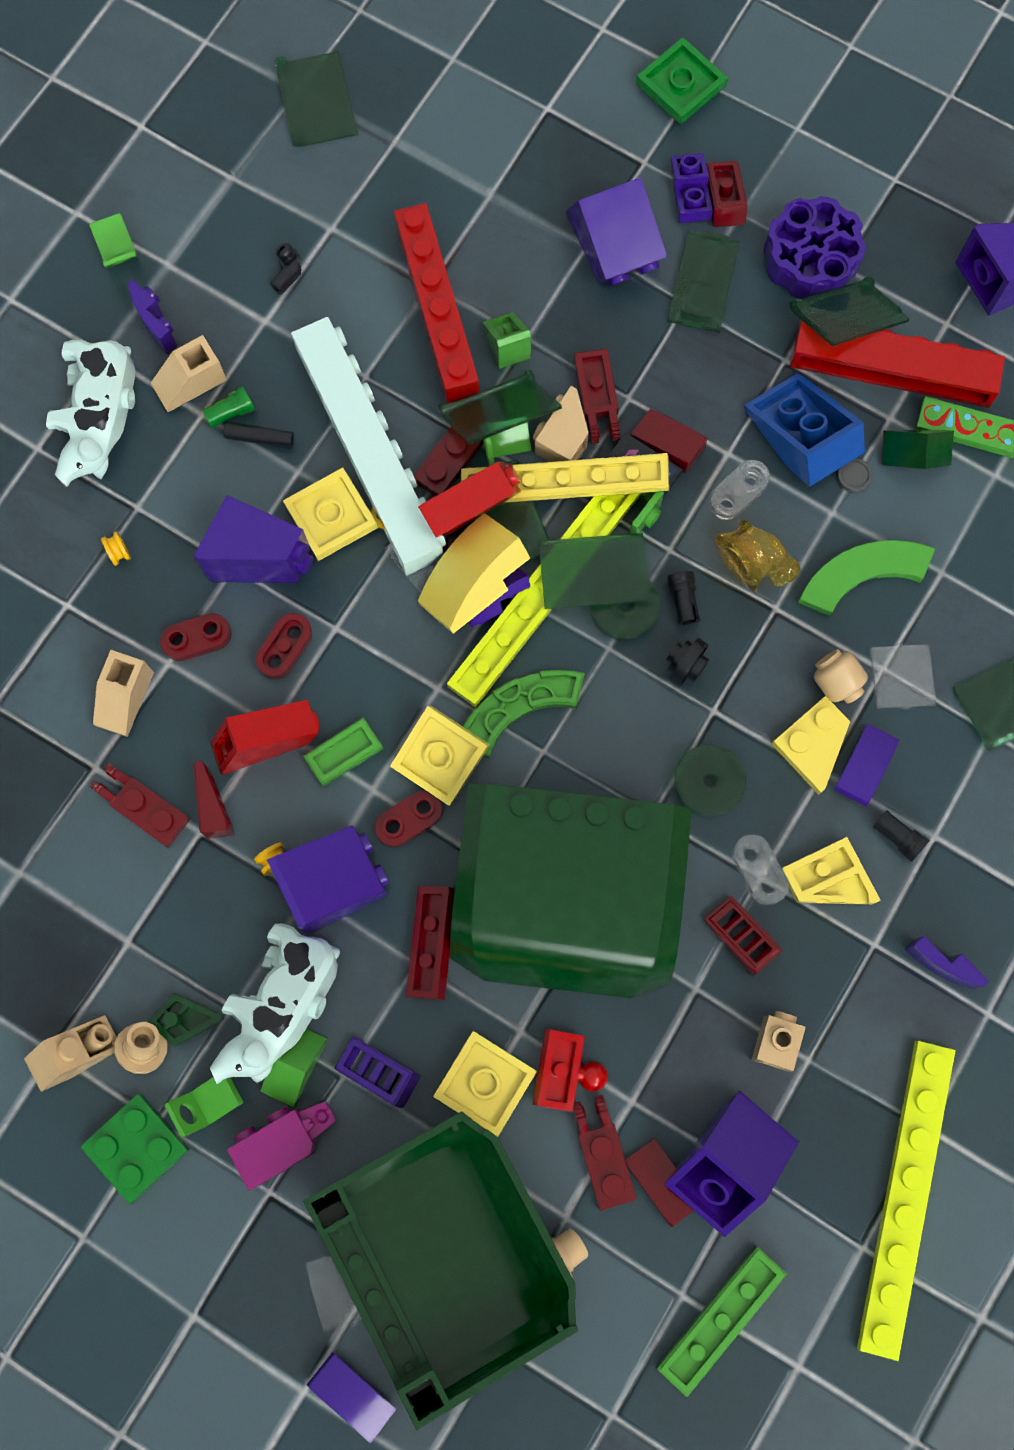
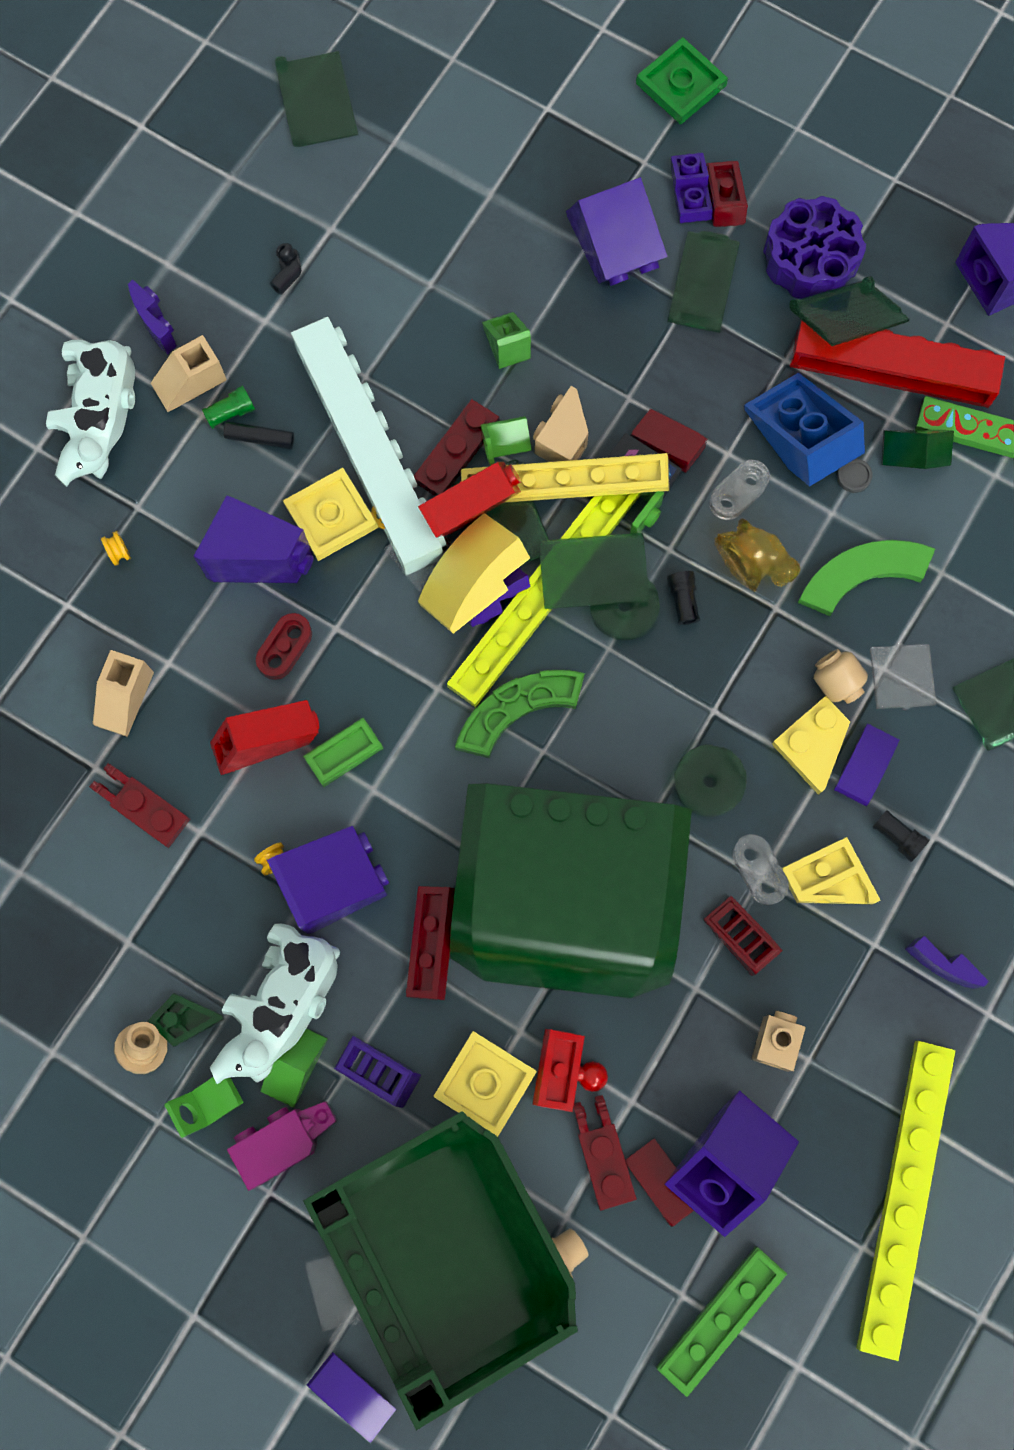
(71, 1052): tan slope -> none
(113, 240): bright green bracket -> none
(135, 1148): green plate -> none
(195, 639): dark red plate -> none
(211, 810): dark red slope -> none
(410, 820): dark red plate -> none
(436, 303): red brick -> none
(439, 755): light yellow plate -> none
(499, 408): clear green piece -> none
(597, 392): dark red hinge -> none
(687, 661): black plate -> none

